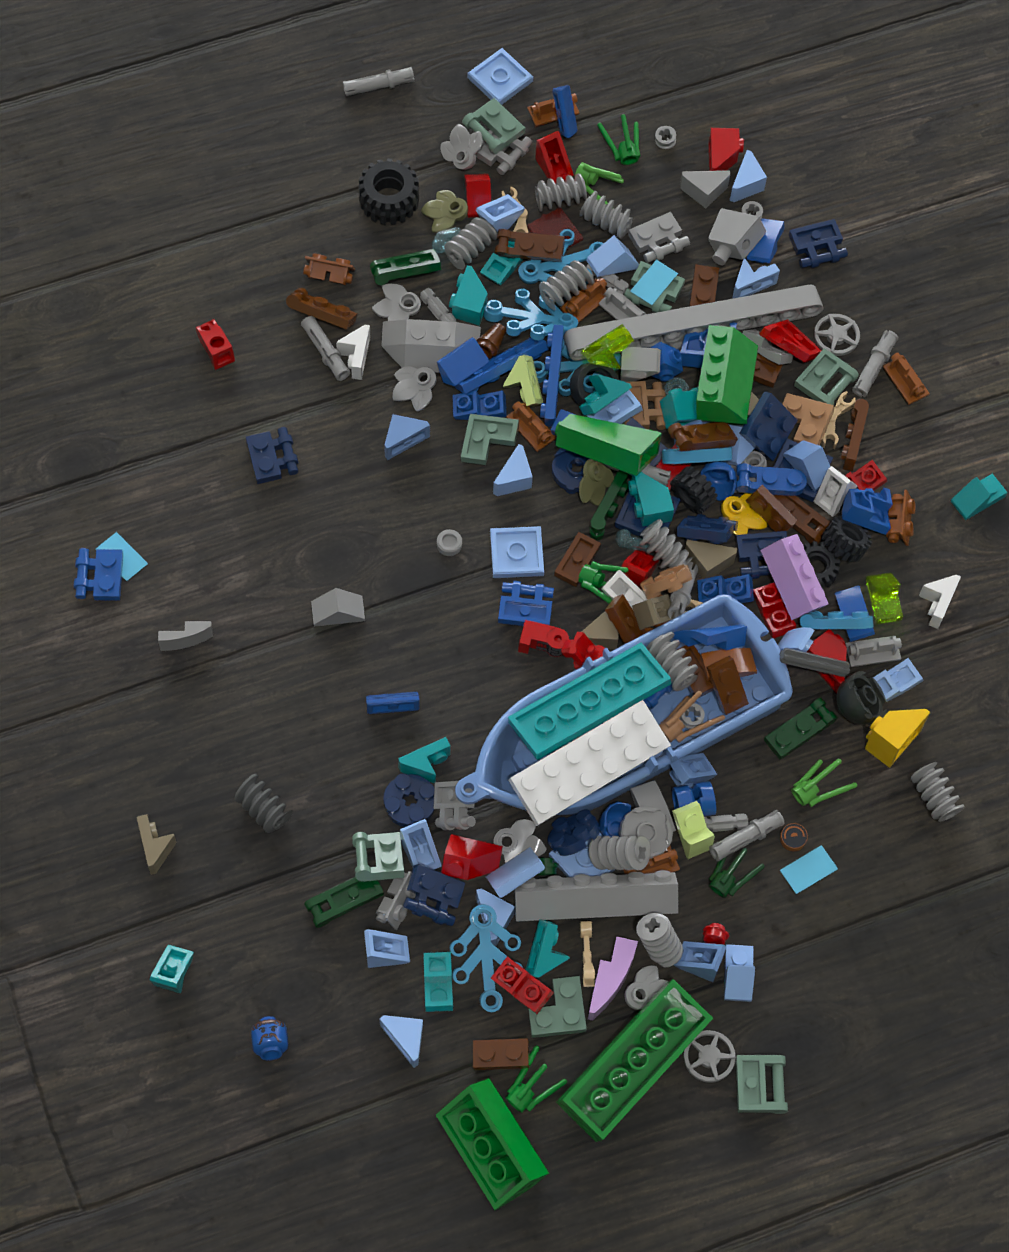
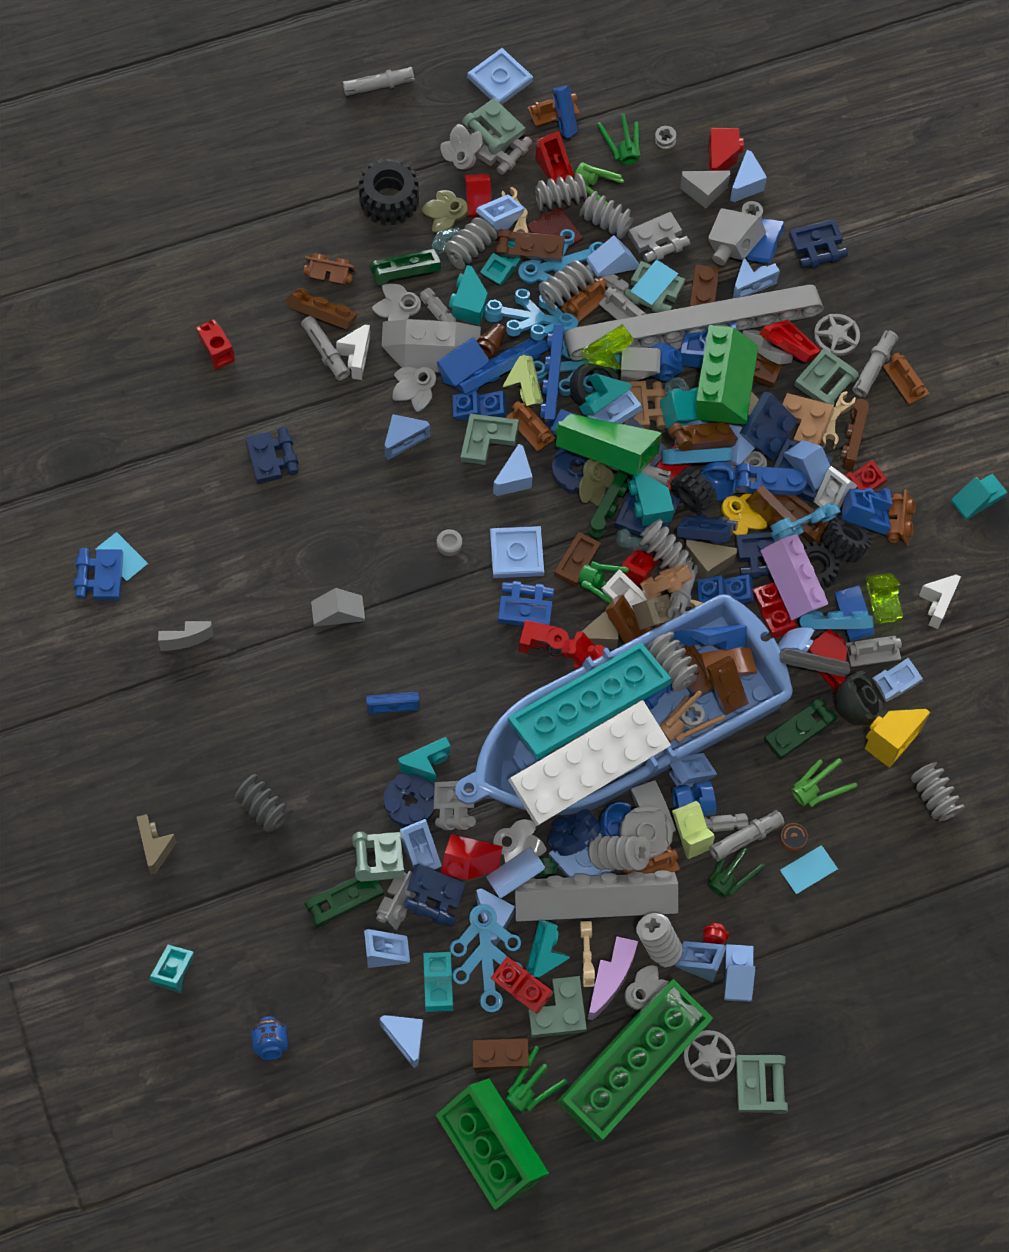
(787, 528): none -> dark azure plant

